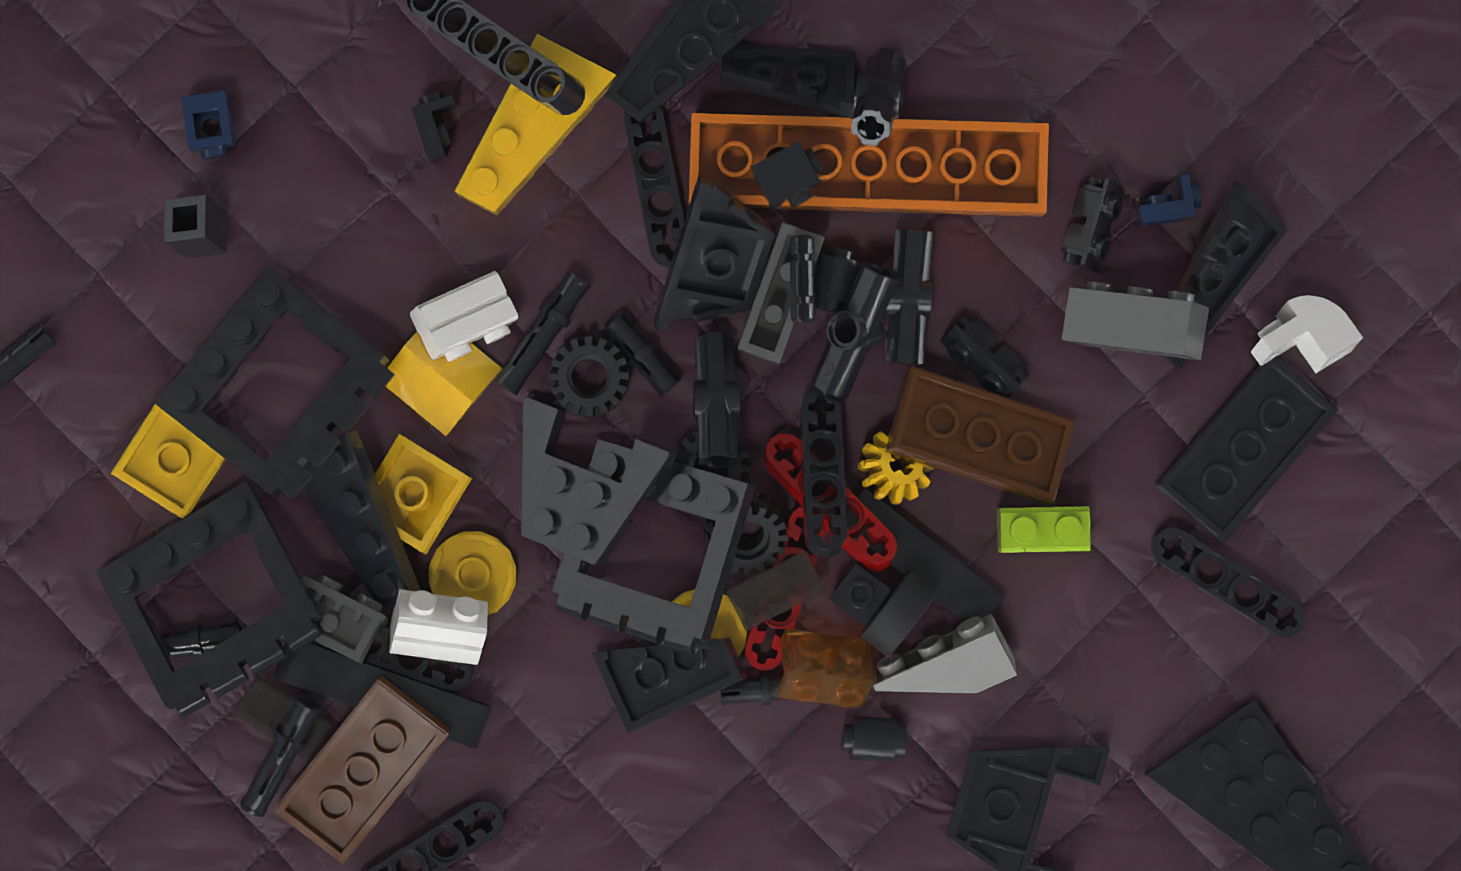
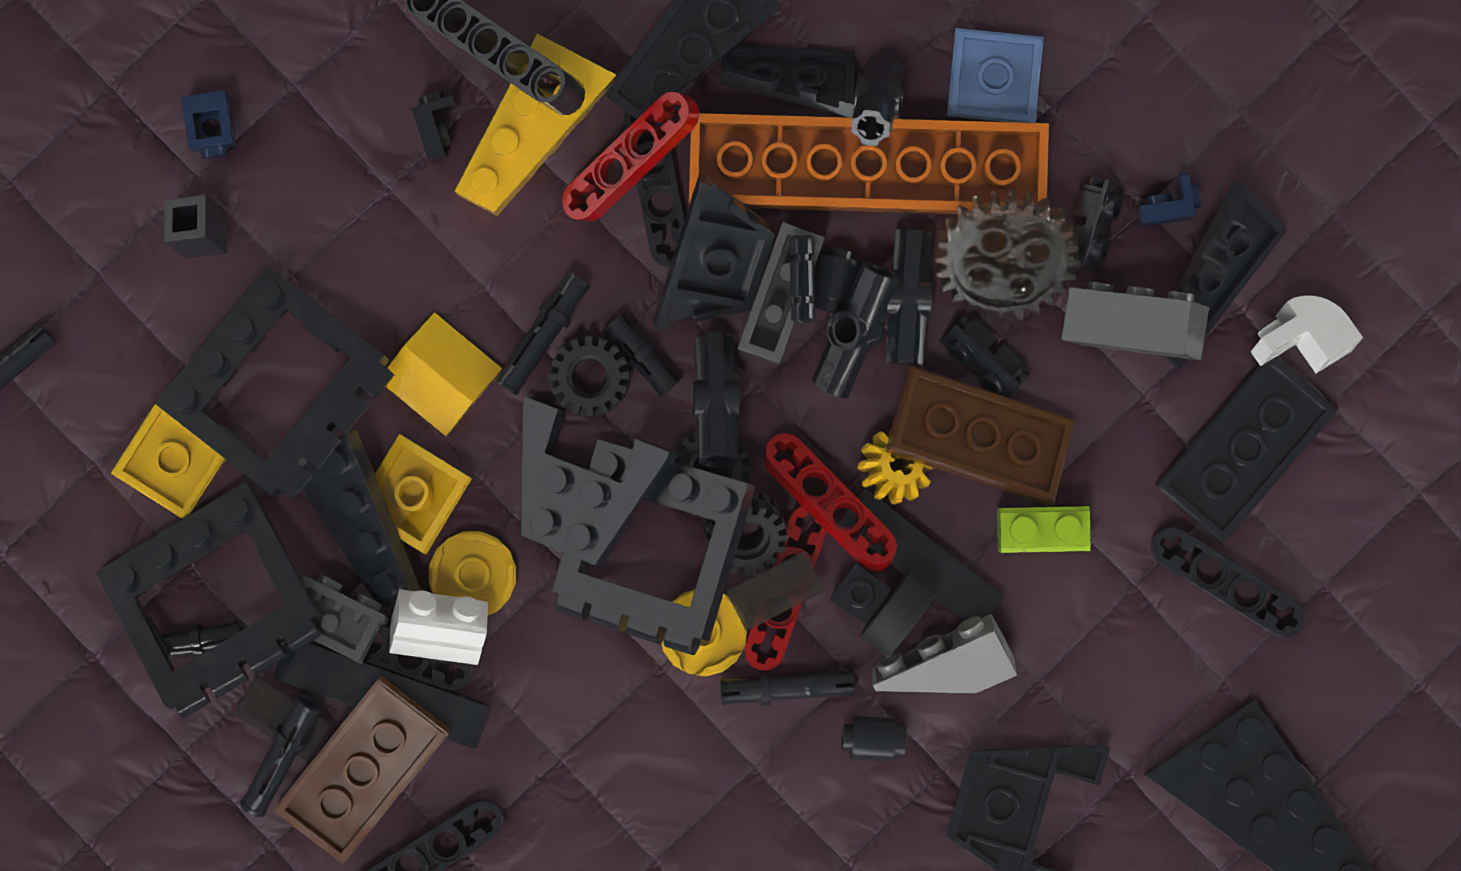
(464, 317): white brick -> none
(633, 162): none -> red beam
(660, 680): black wing -> none
(788, 176): black brick -> none
(819, 472): black beam -> none
(825, 668): clear orange bracket -> none
(994, 76): none -> medium blue plate
(1006, 255): none -> clear smoke gear

